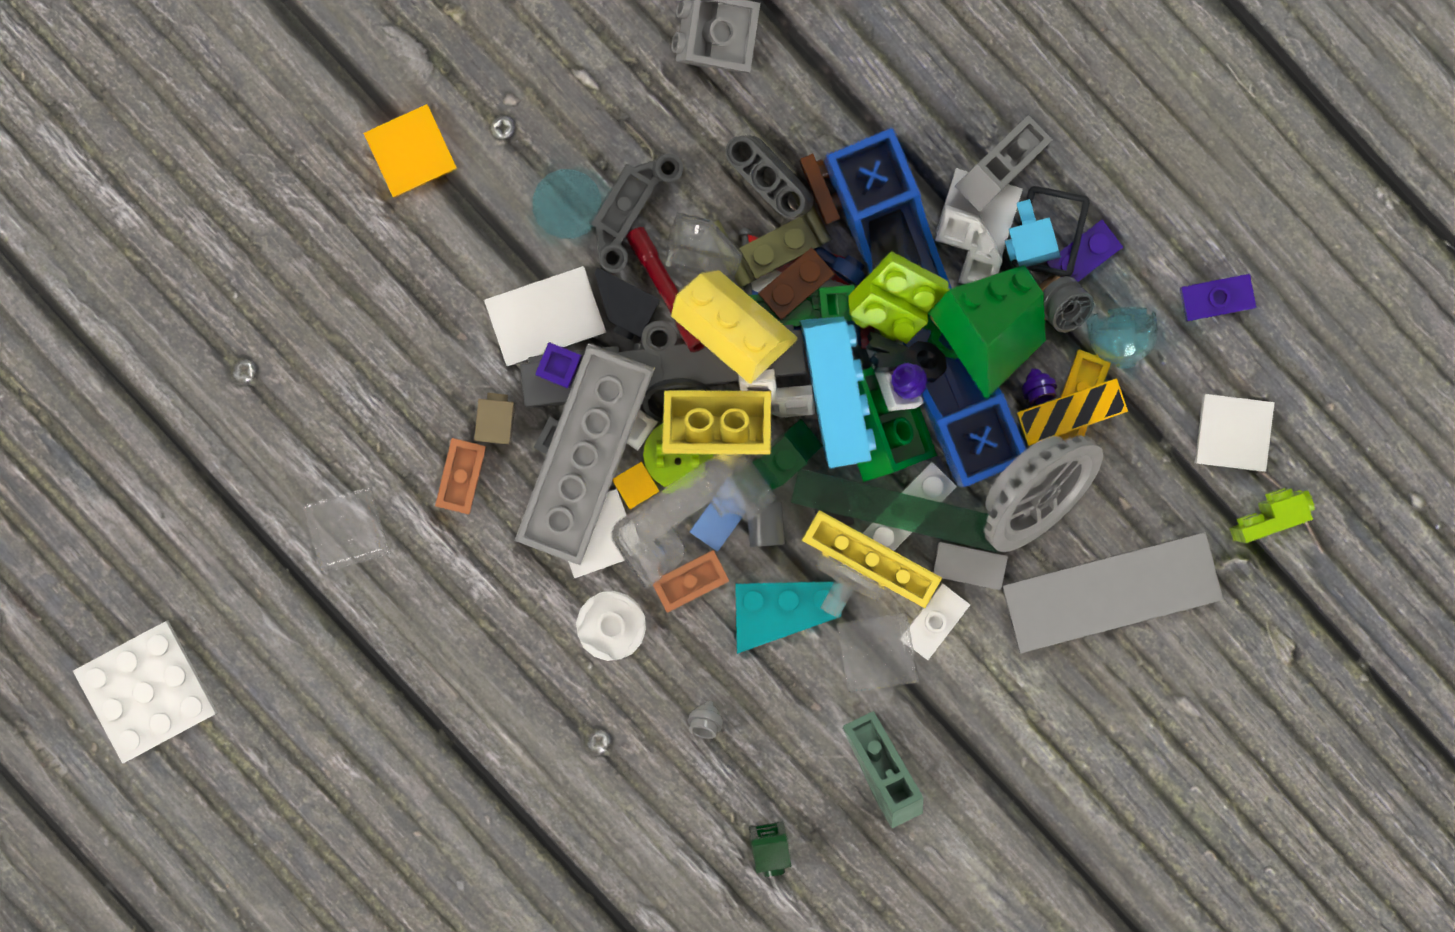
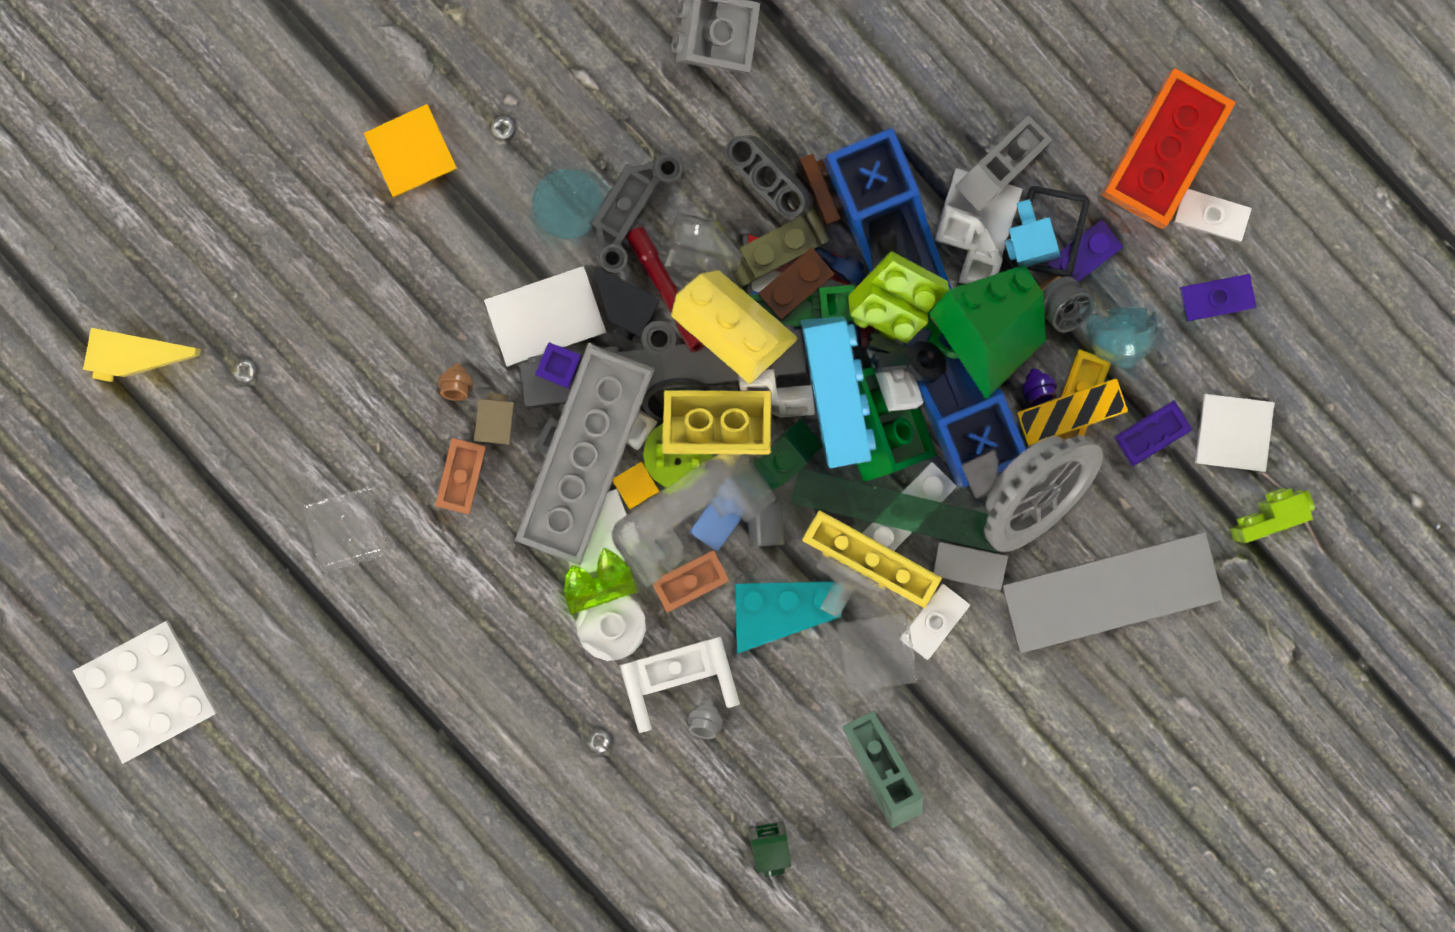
(124, 355): none -> light yellow slope
(455, 383): none -> medium nougat plate
(612, 583): none -> clear neon green tile
(674, 669): none -> white plate
(909, 380): dark purple plate -> none
(981, 472): none -> flat silver tile
(1152, 433): none -> dark purple plate
(1168, 148): none -> red brick
(1212, 215): none -> white plate

